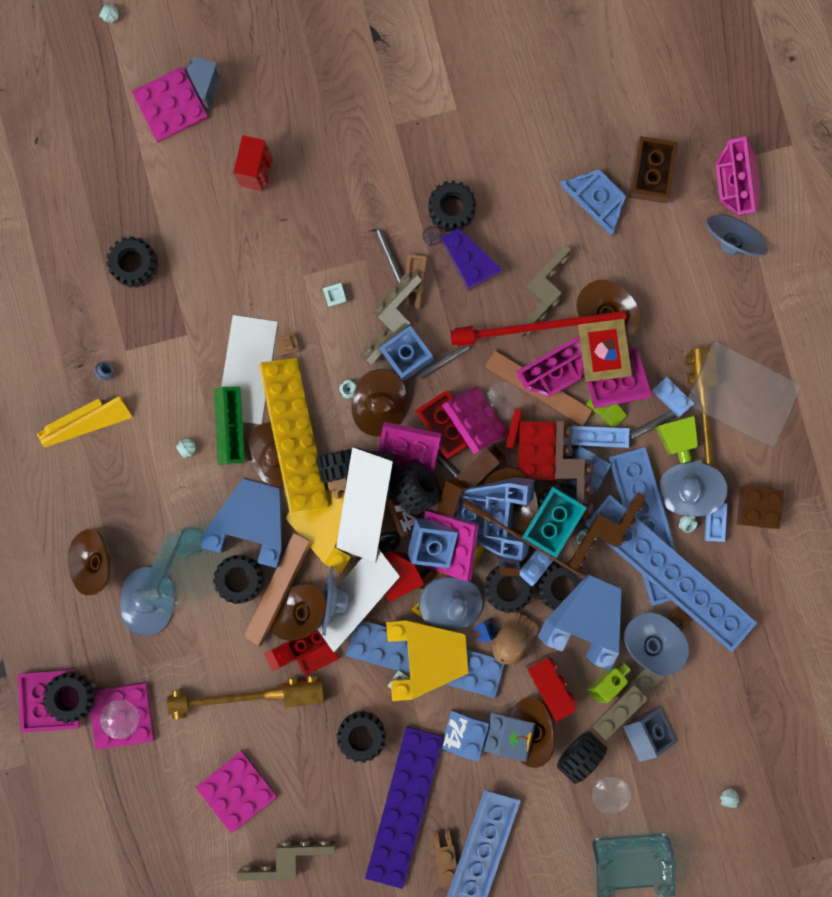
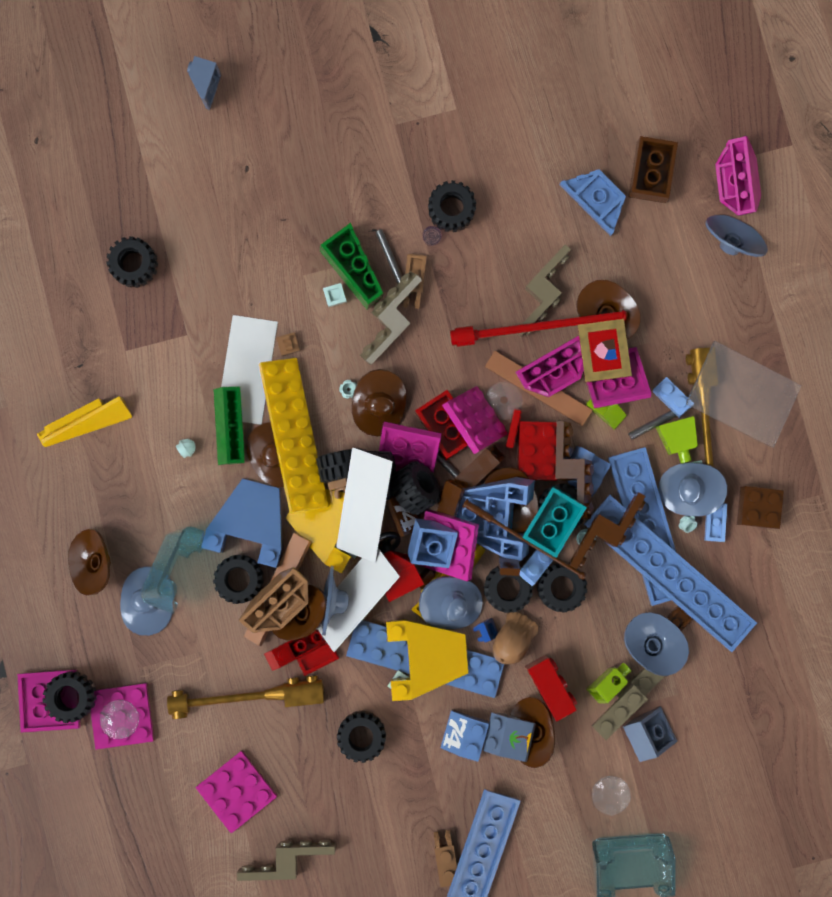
(104, 370): sand blue plate -> none
(109, 13): light aqua plate -> none
(169, 104): dark pink plate -> none
(252, 163): red brick -> none
(277, 602): none -> medium nougat wedge
(351, 264): none -> green wedge
(404, 807): dark purple plate -> none
(406, 354): medium blue slope -> none
(442, 361): flat silver bar -> none
(469, 260): dark purple wedge -> none
(582, 757): black tyre -> none
(590, 614): medium blue wedge -> none
(600, 437): light blue plate -> none
(729, 798): light aqua plate -> none

